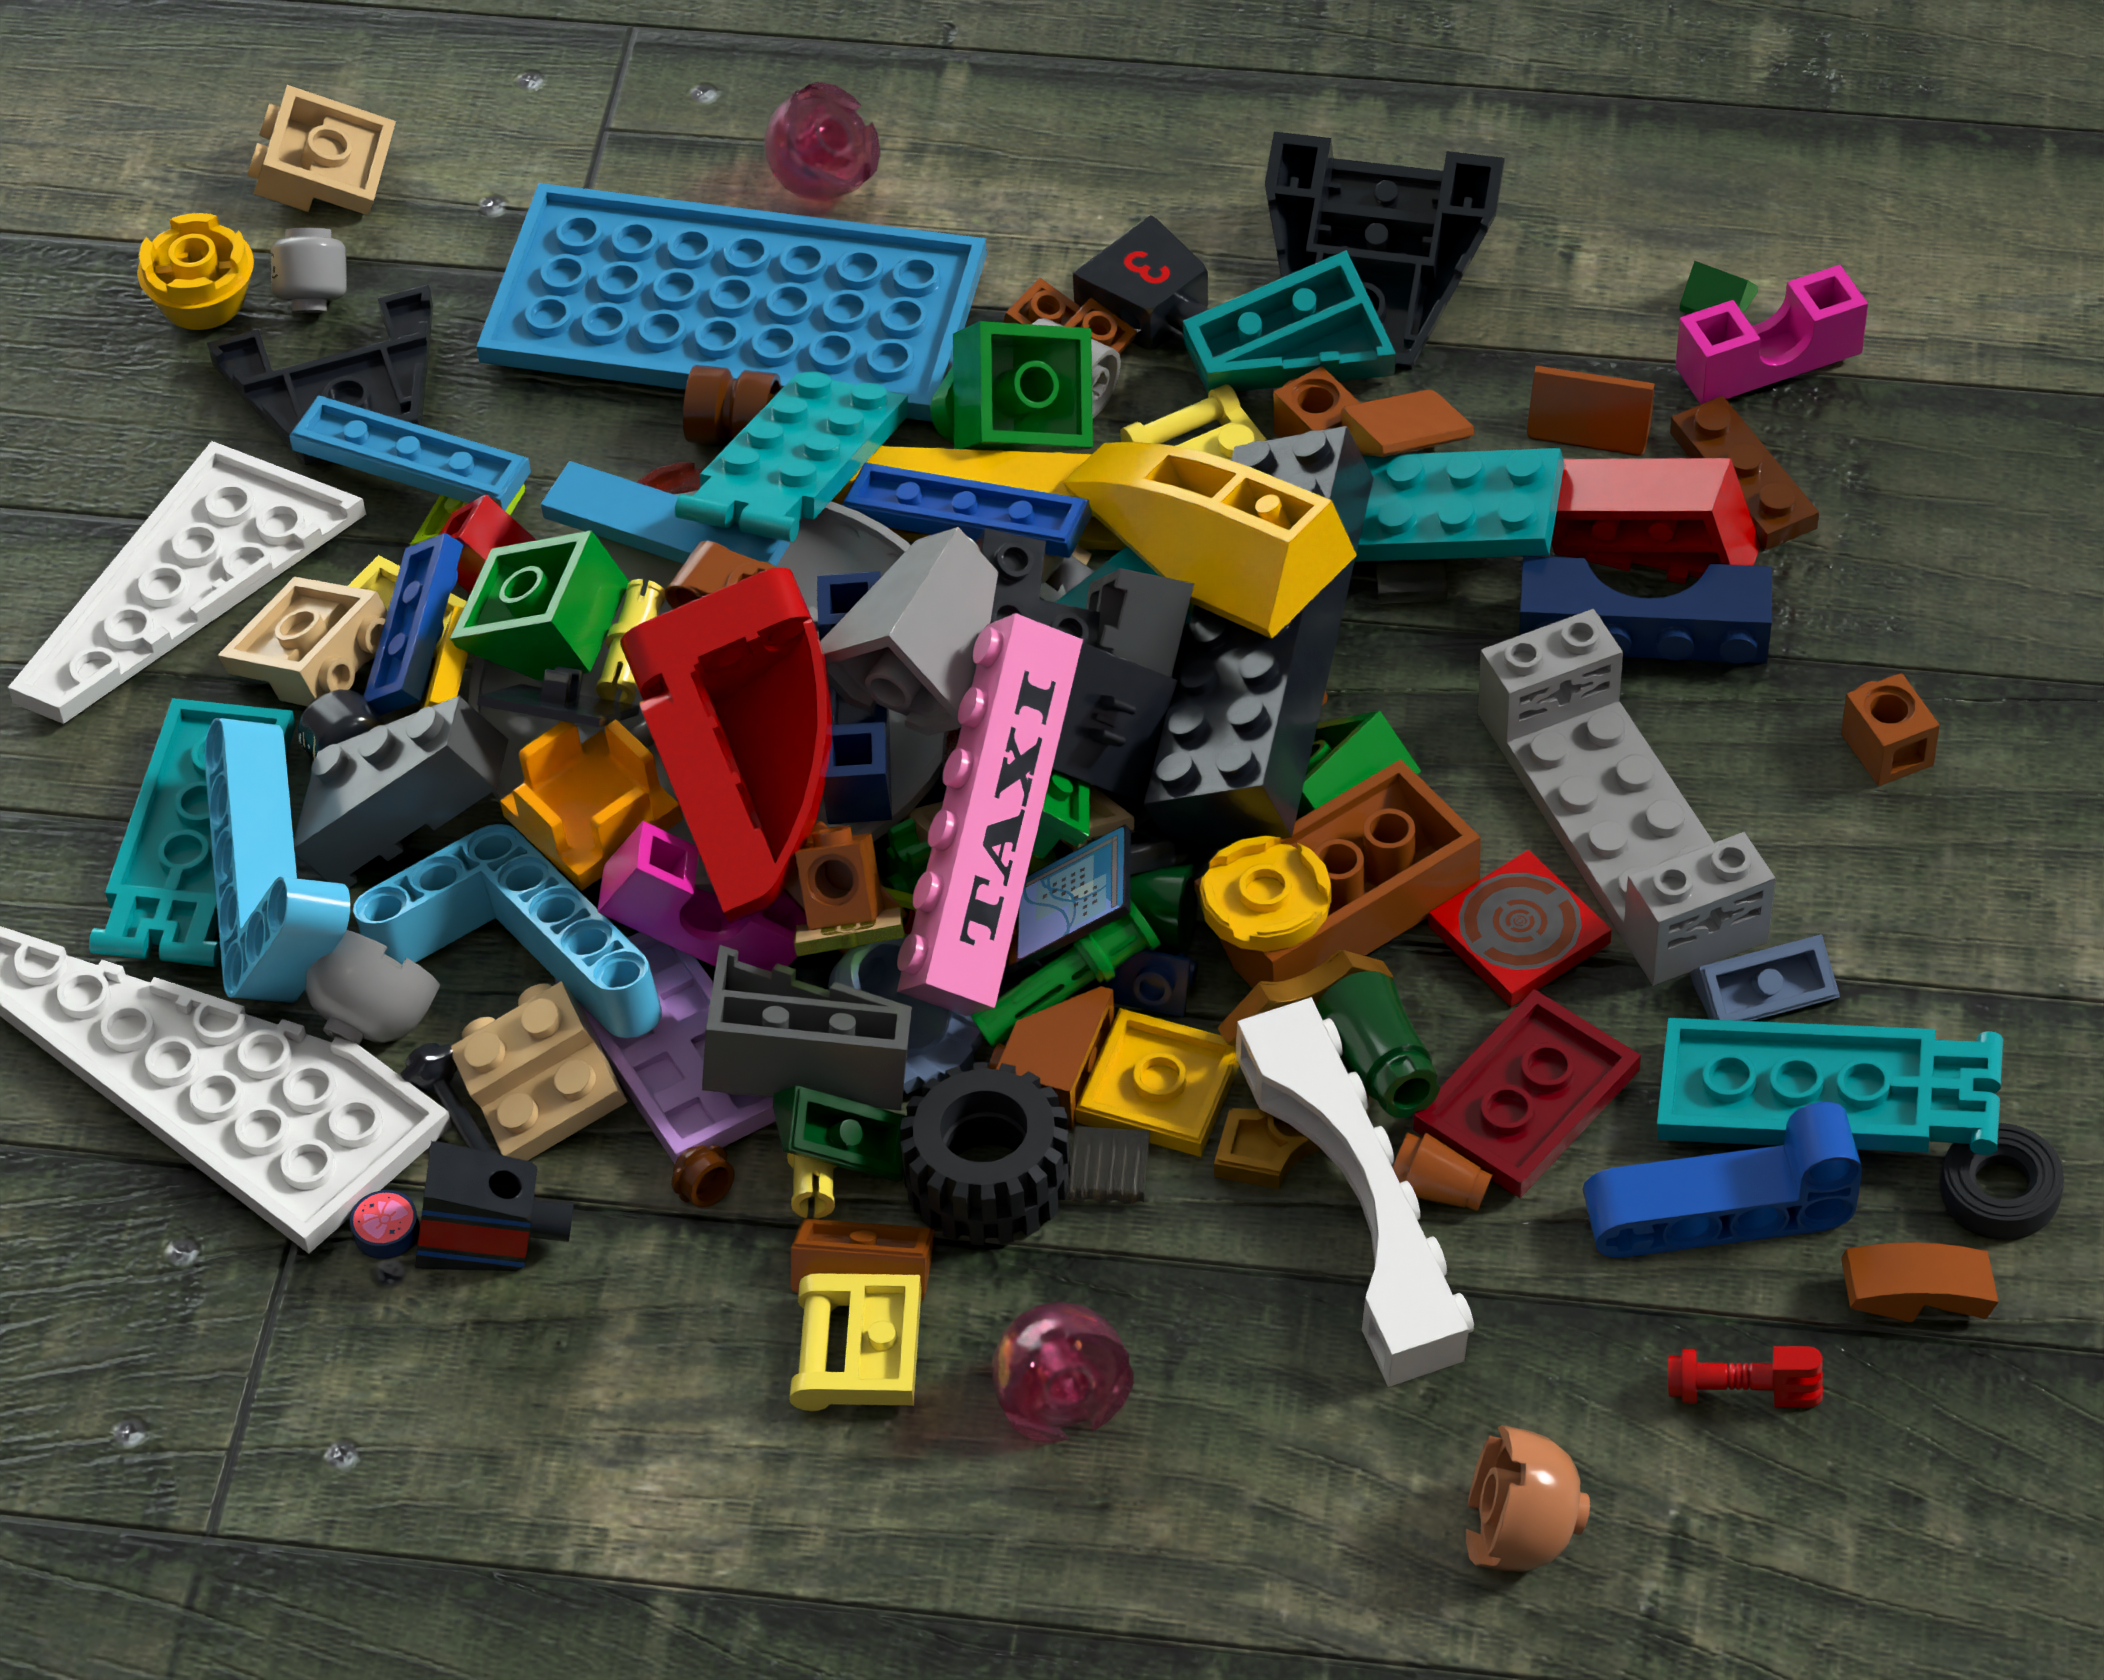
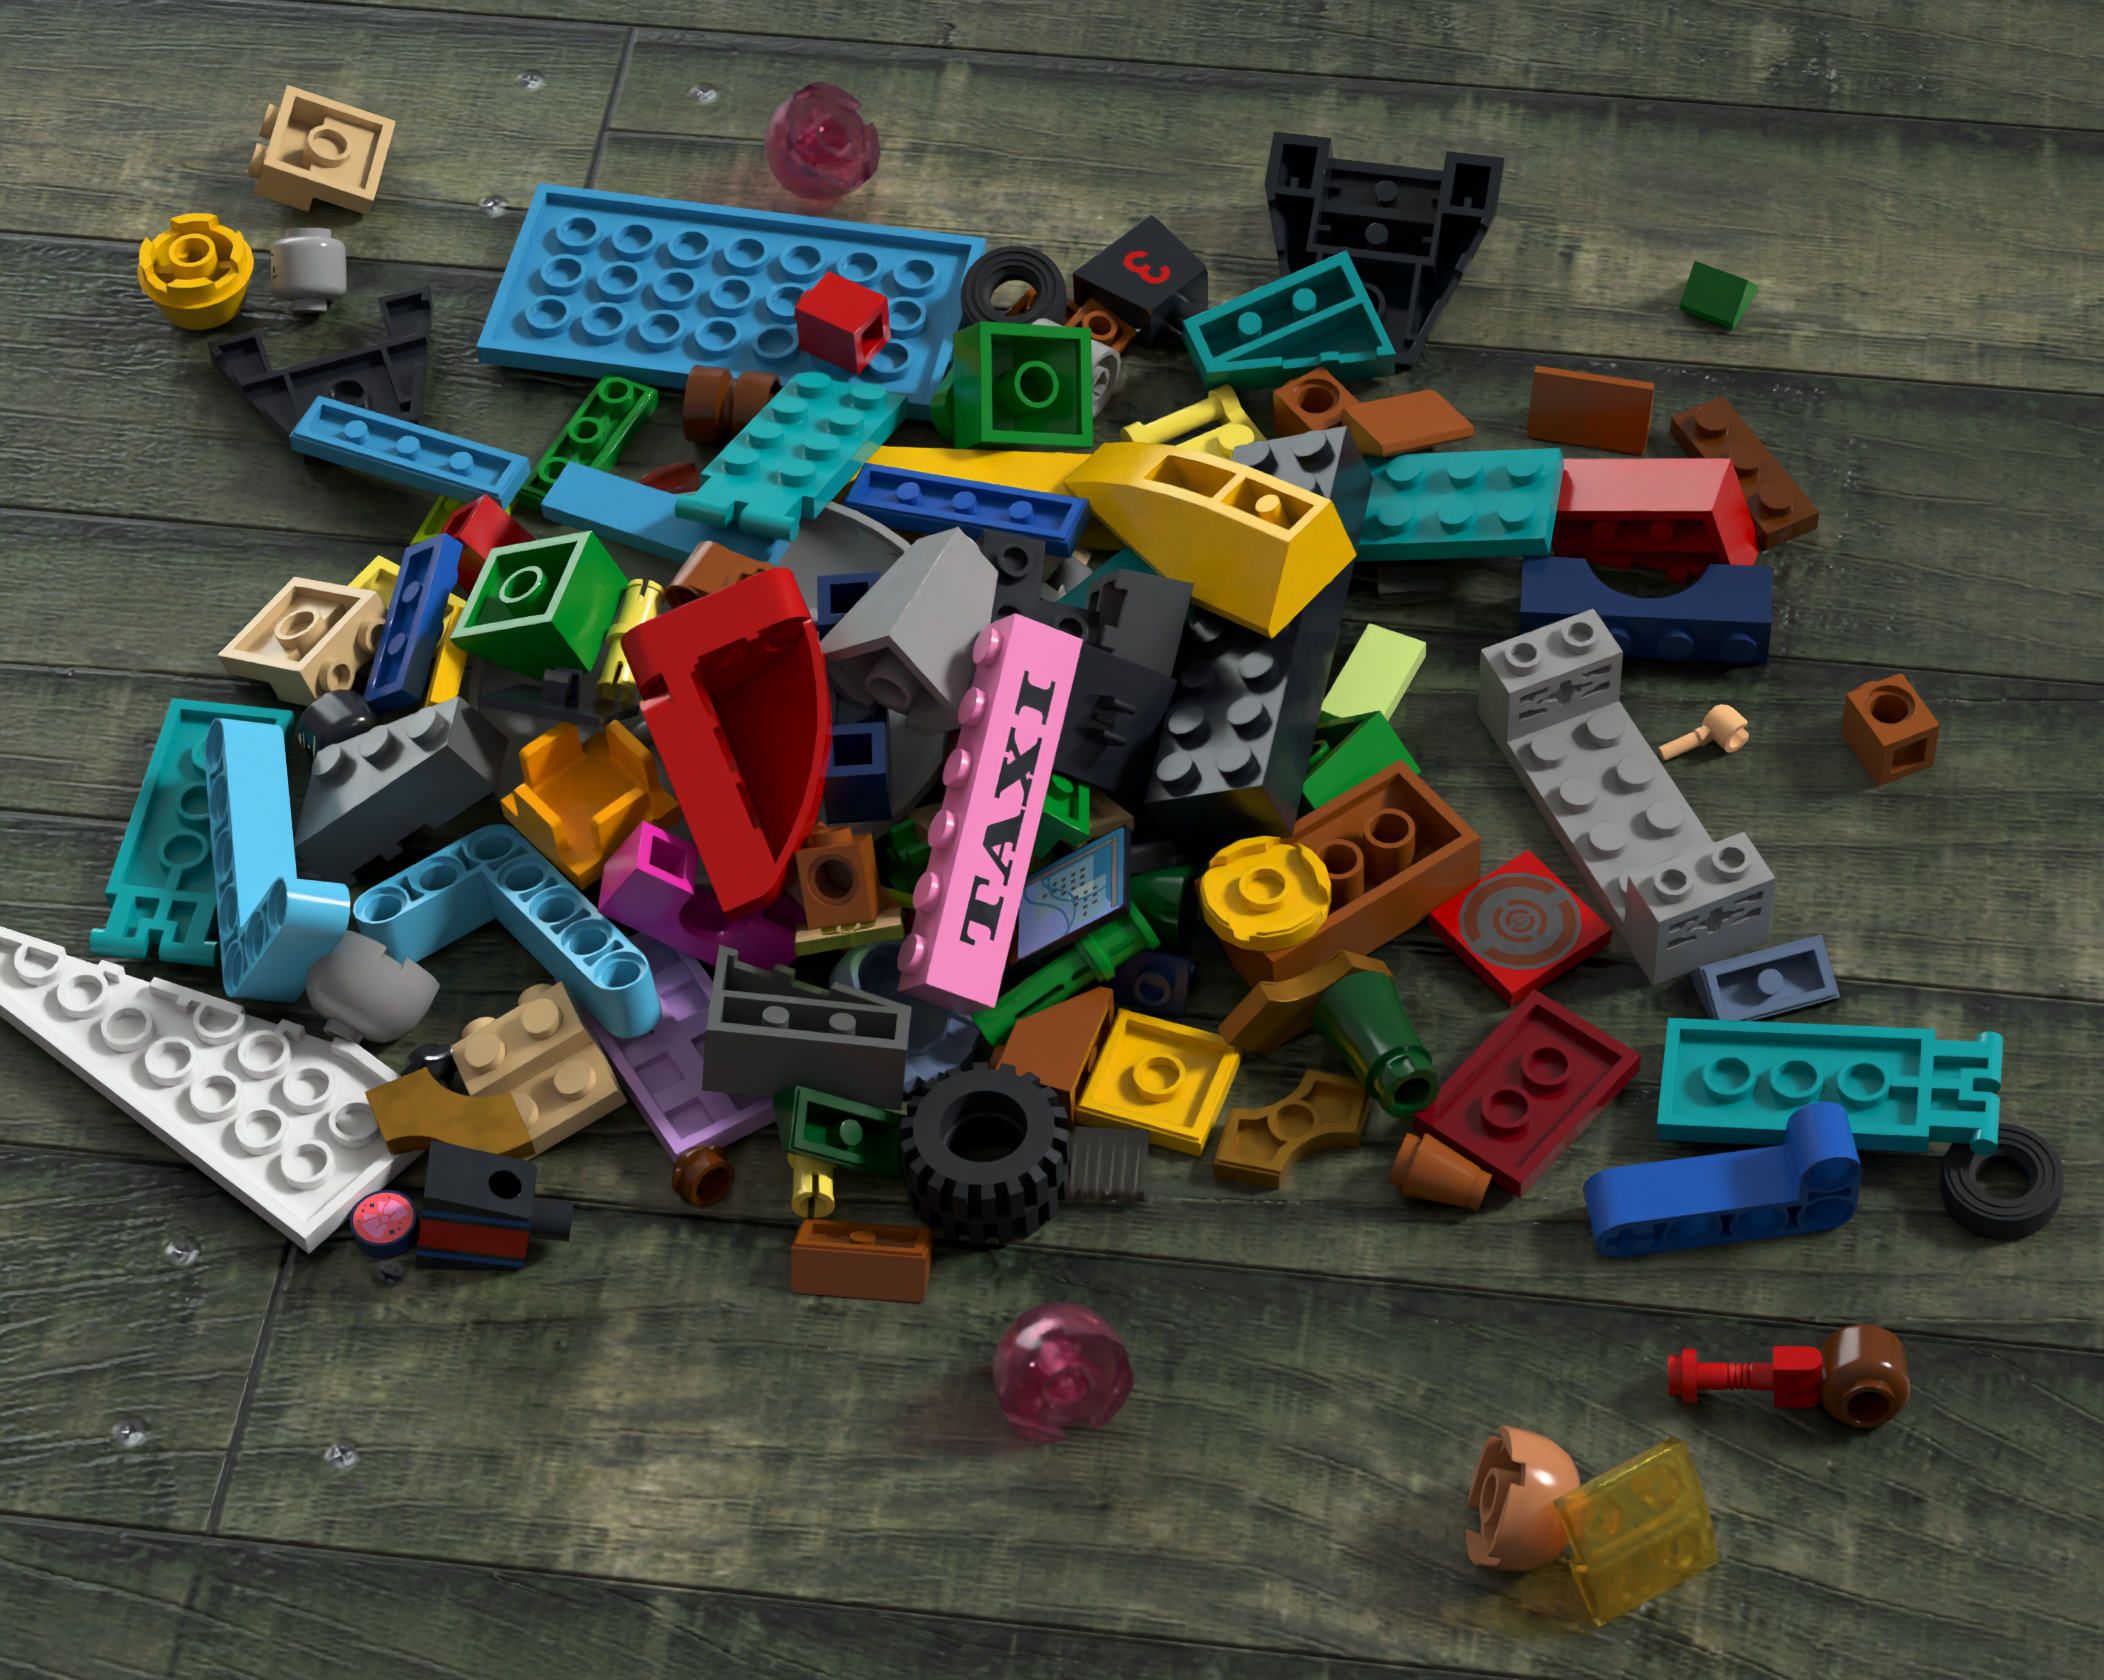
(196, 556): white wing -> none
(421, 1110): none -> pearl gold tile
(594, 434): none -> green tile
(842, 322): none -> red brick
(878, 1346): light yellow plate -> none
(1007, 265): none -> black tyre
(1300, 1079): white arch -> none
(1374, 675): none -> yellowish green tile
(1638, 1530): none -> clear yellow slope
(1721, 724): none -> light nougat hand
(1813, 328): dark pink arch -> none
(1864, 1376): none -> reddish brown head
(1905, 1276): dark orange slope -> none

